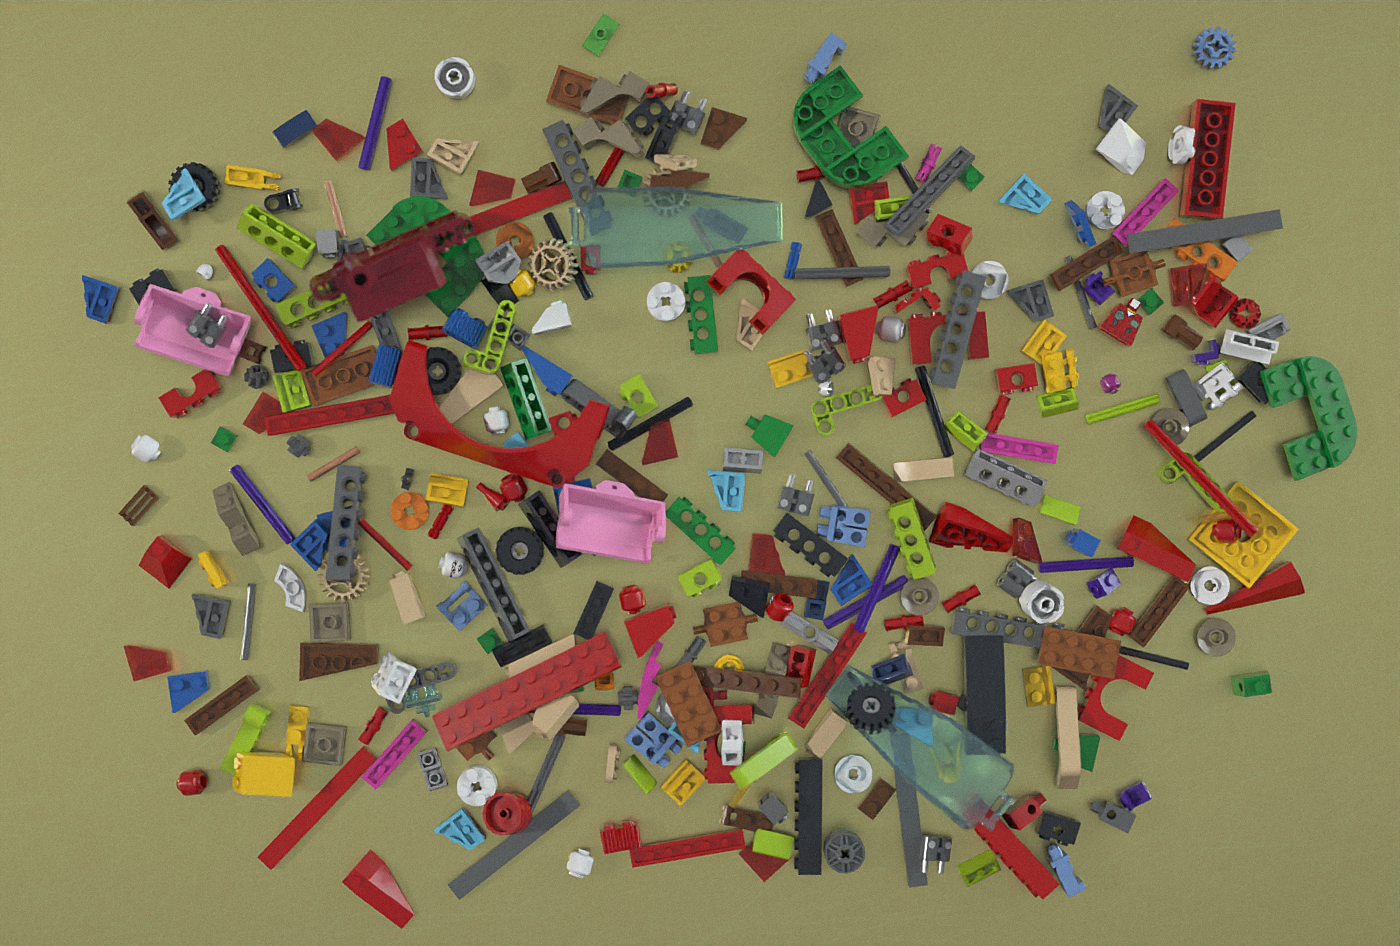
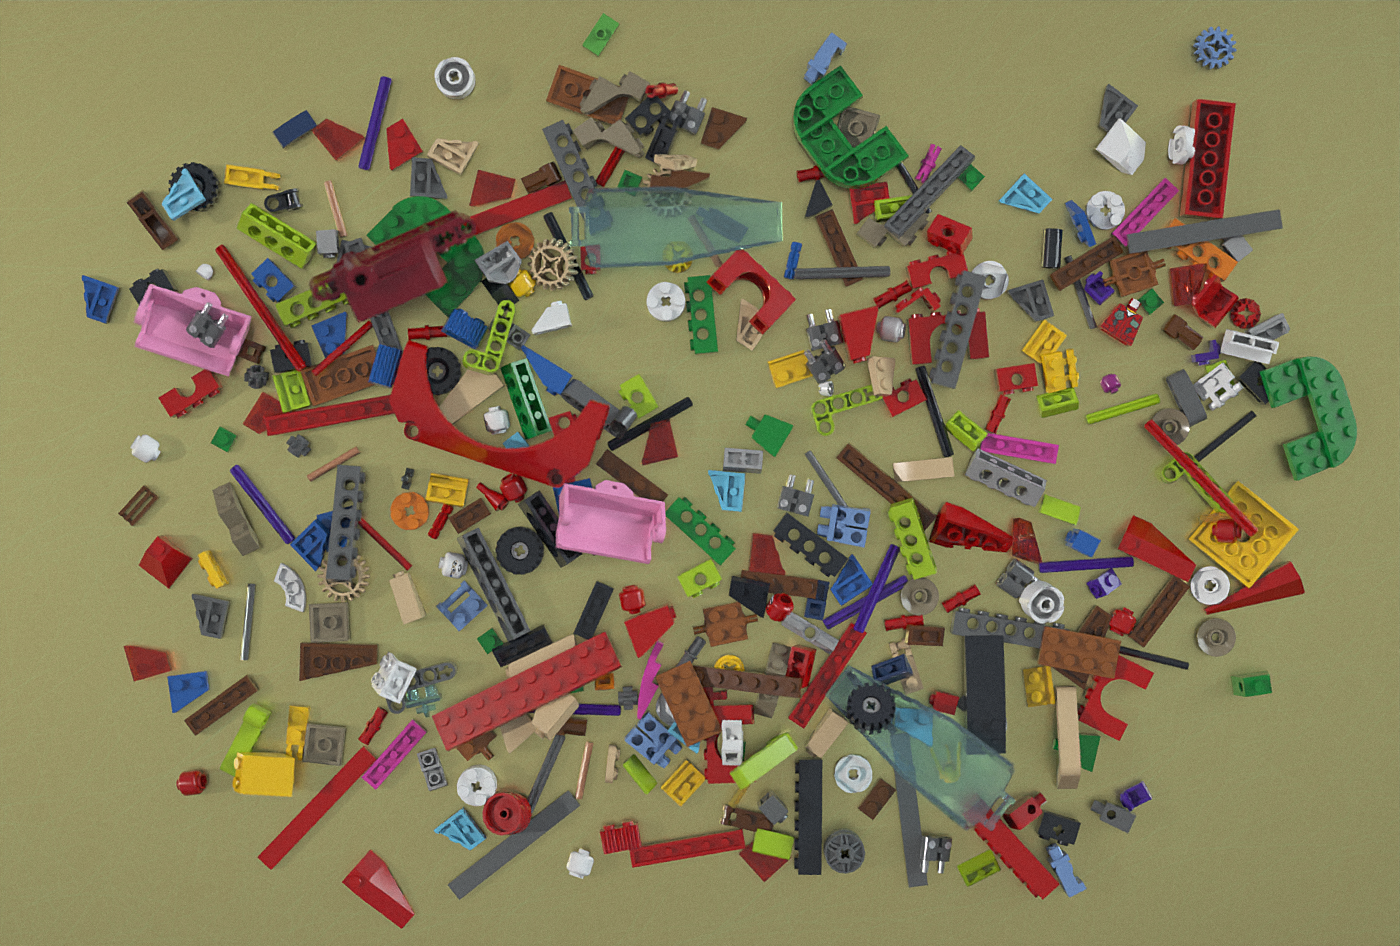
(469, 515): none -> reddish brown plate
(584, 770): none -> nougat bar
(1051, 248): none -> black pin

